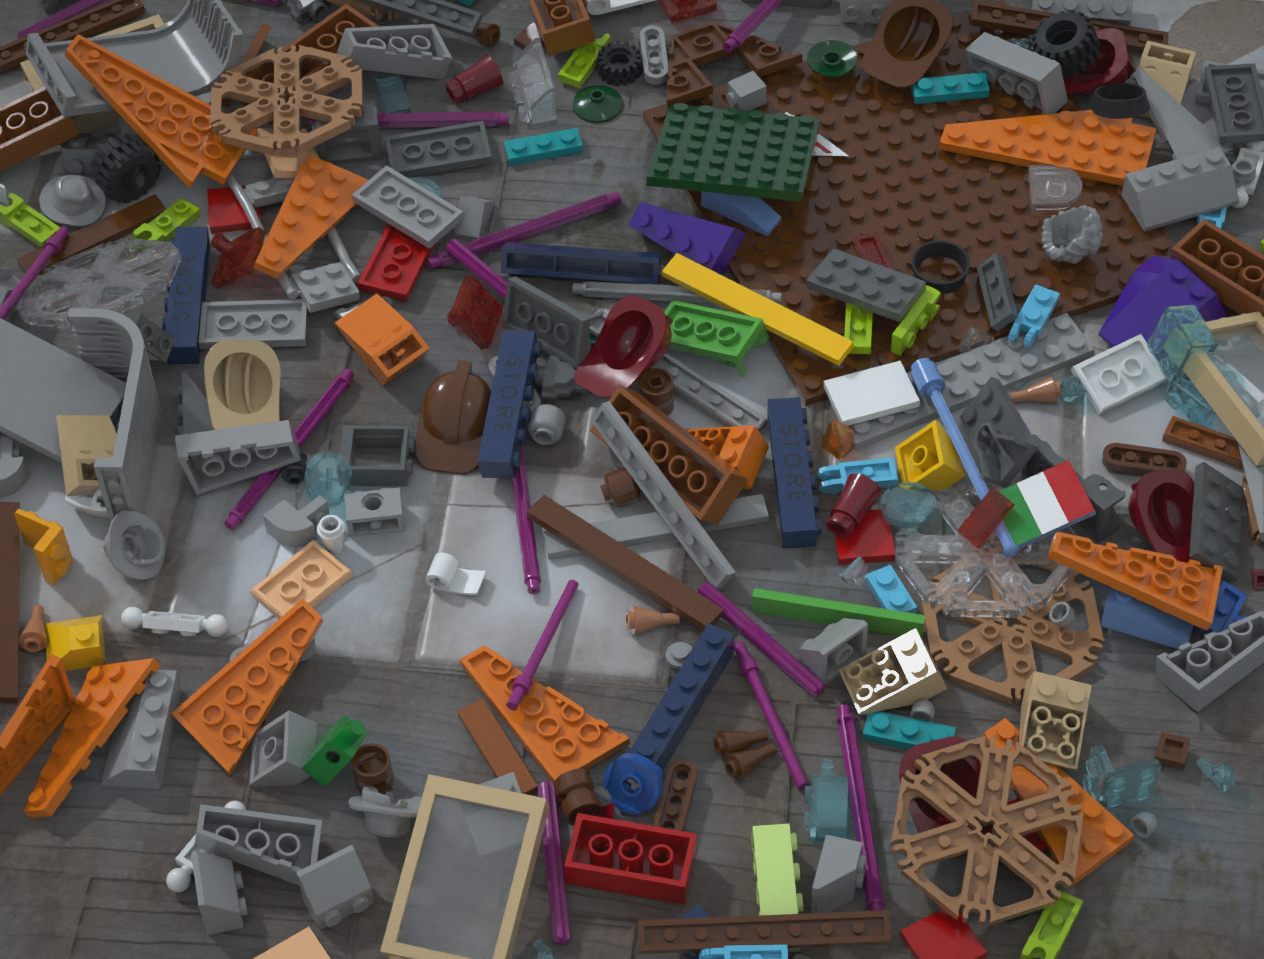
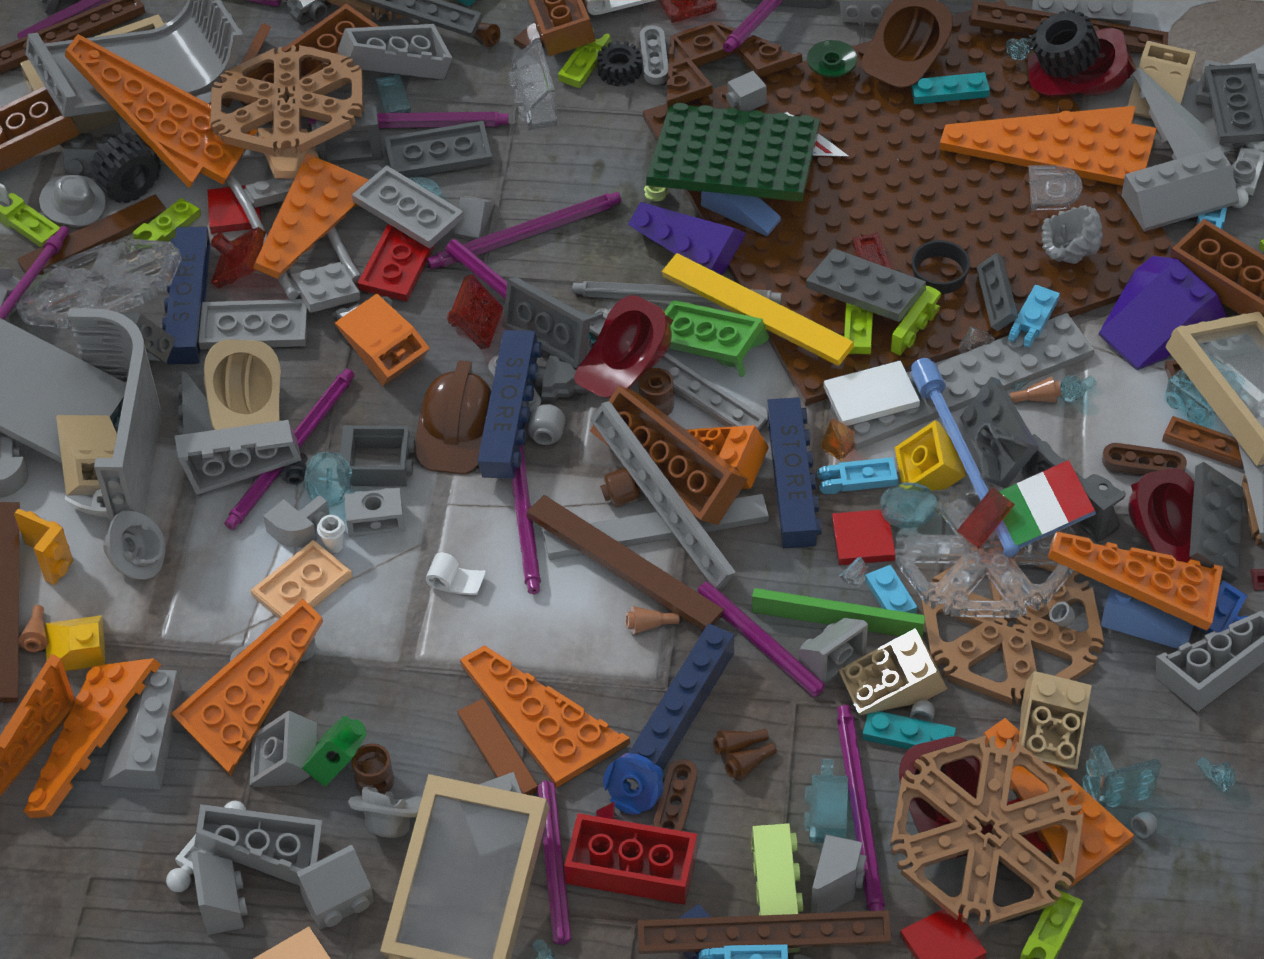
(162, 622): white plate -> none
(474, 80): dark red plant -> none
(524, 681): magenta bar -> none
(543, 146): teal plate -> none
(576, 795): reddish brown wheel -> none
(581, 263): dark blue brick -> none
(597, 104): dark green dish -> none
(656, 193): none -> yellowish green plate
(677, 654): light grey plate -> none
(750, 670): magenta bar -> none
(853, 504): dark red plant -> none
(1019, 72): light grey wedge -> none
(1119, 374): white tile -> none
(1132, 105): black tyre -> none
(1172, 750): reddish brown plate -> none
(1177, 337): clear light blue bracket -> none

